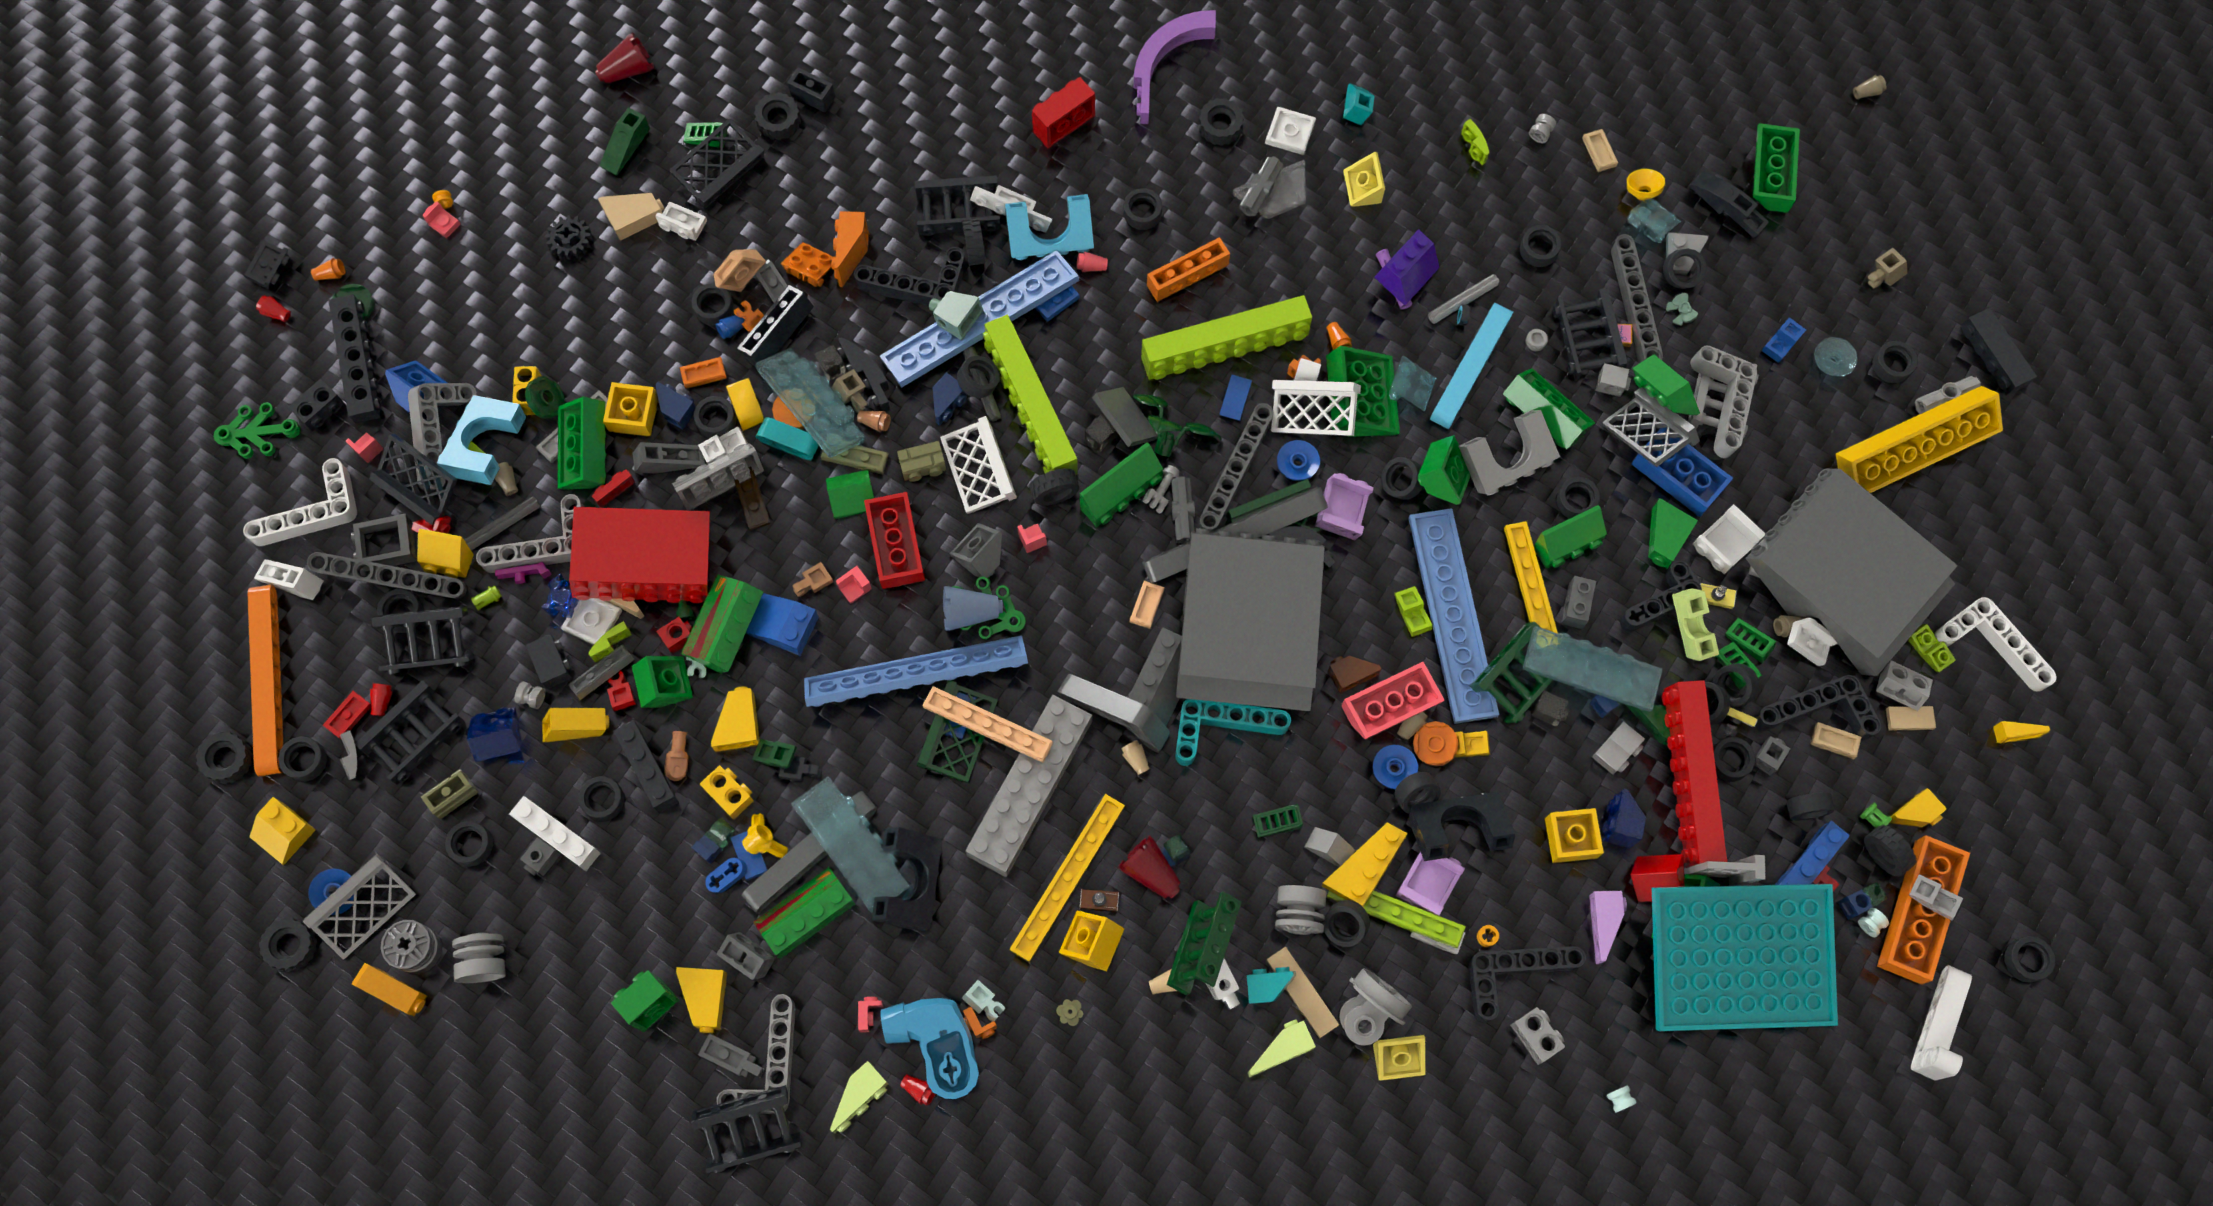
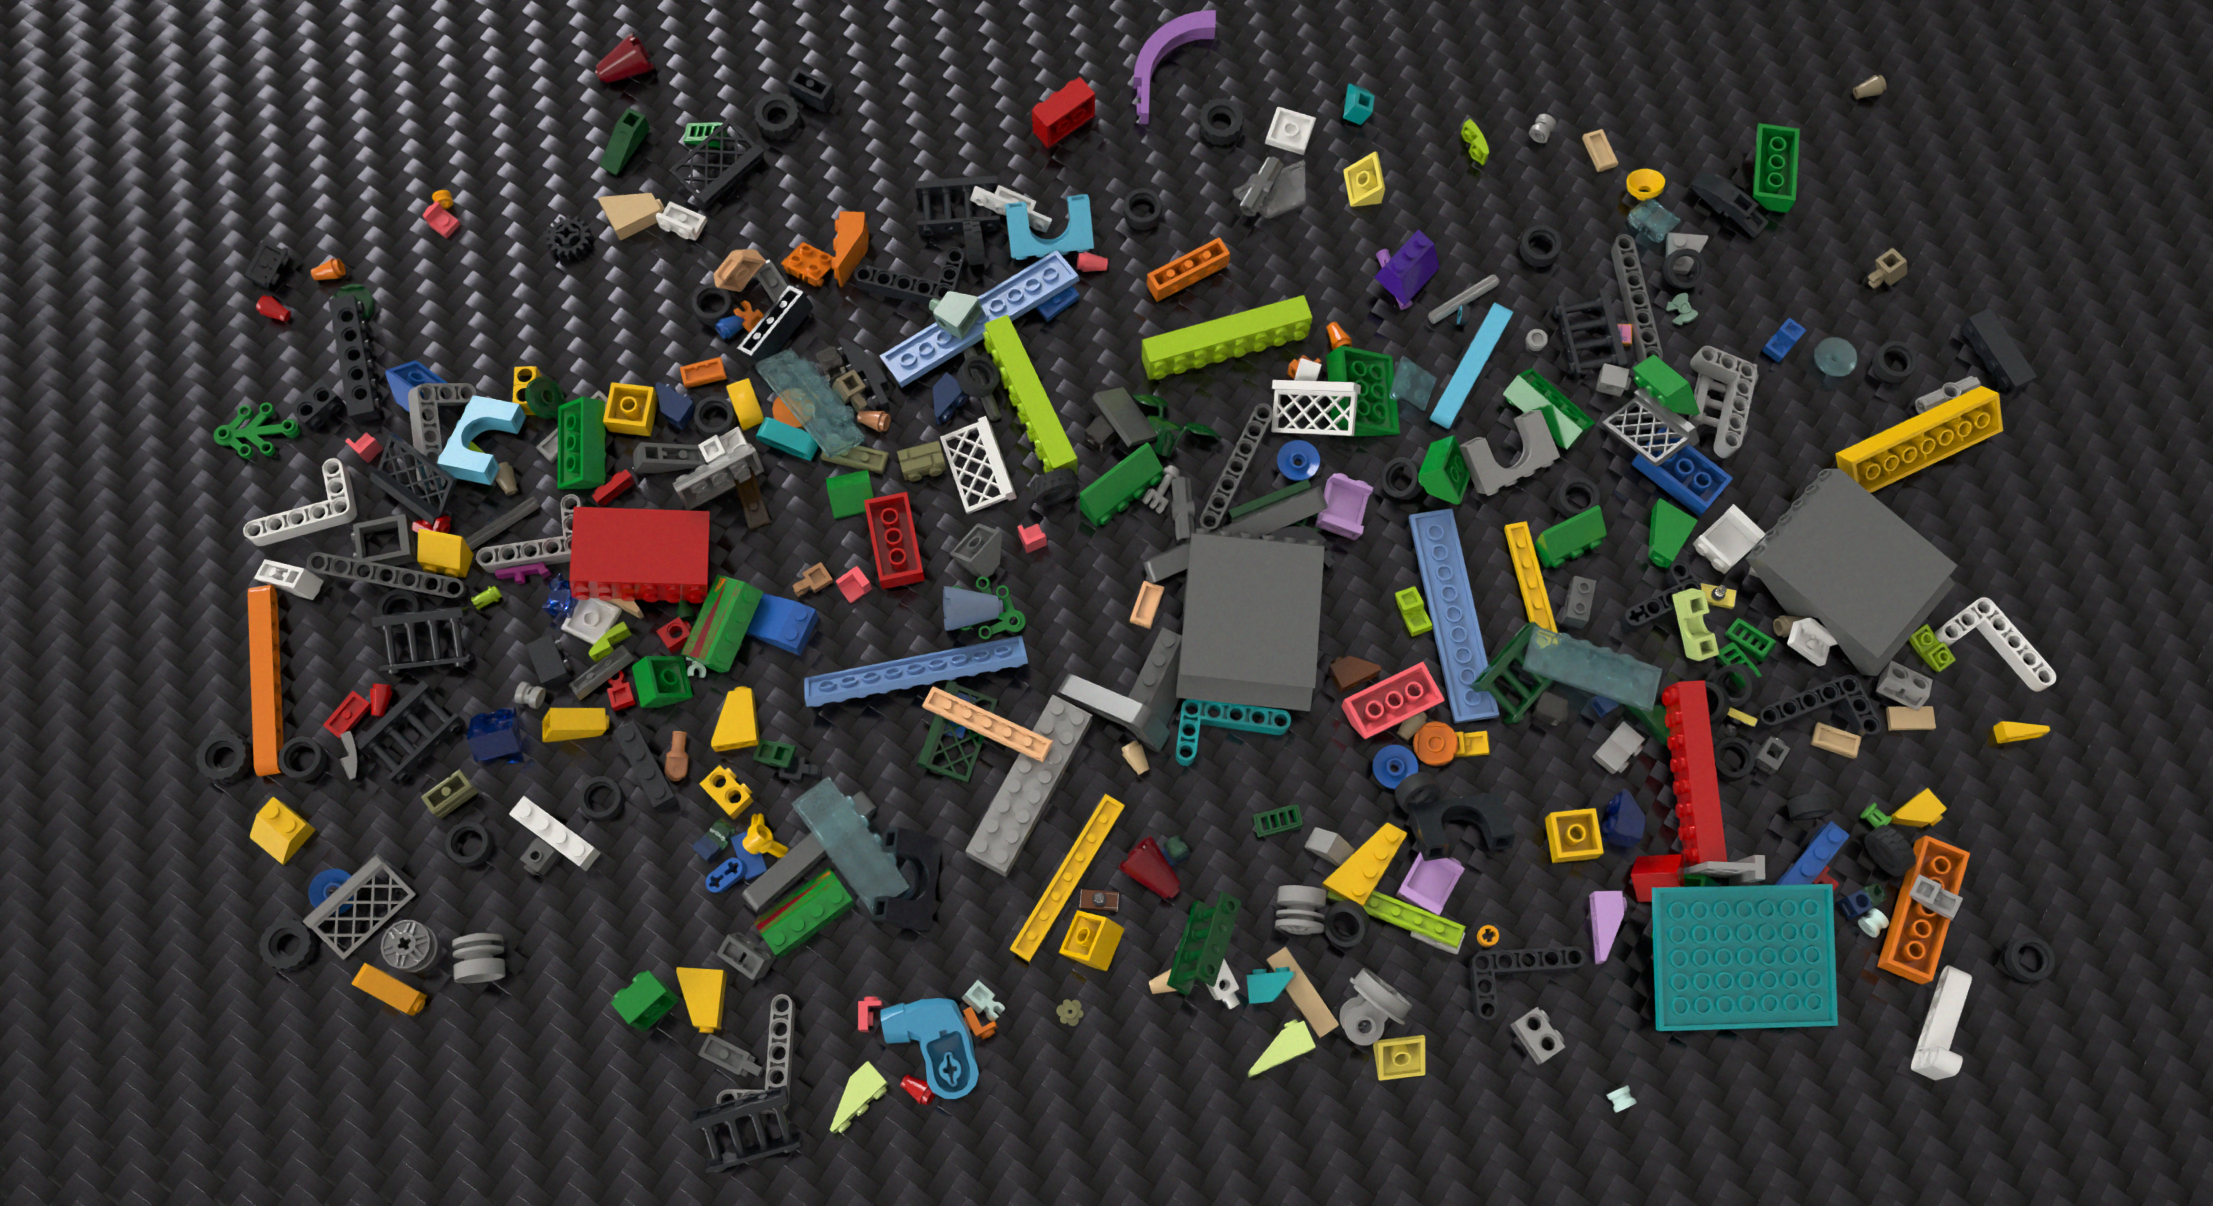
(1235, 397): blue slope -> none

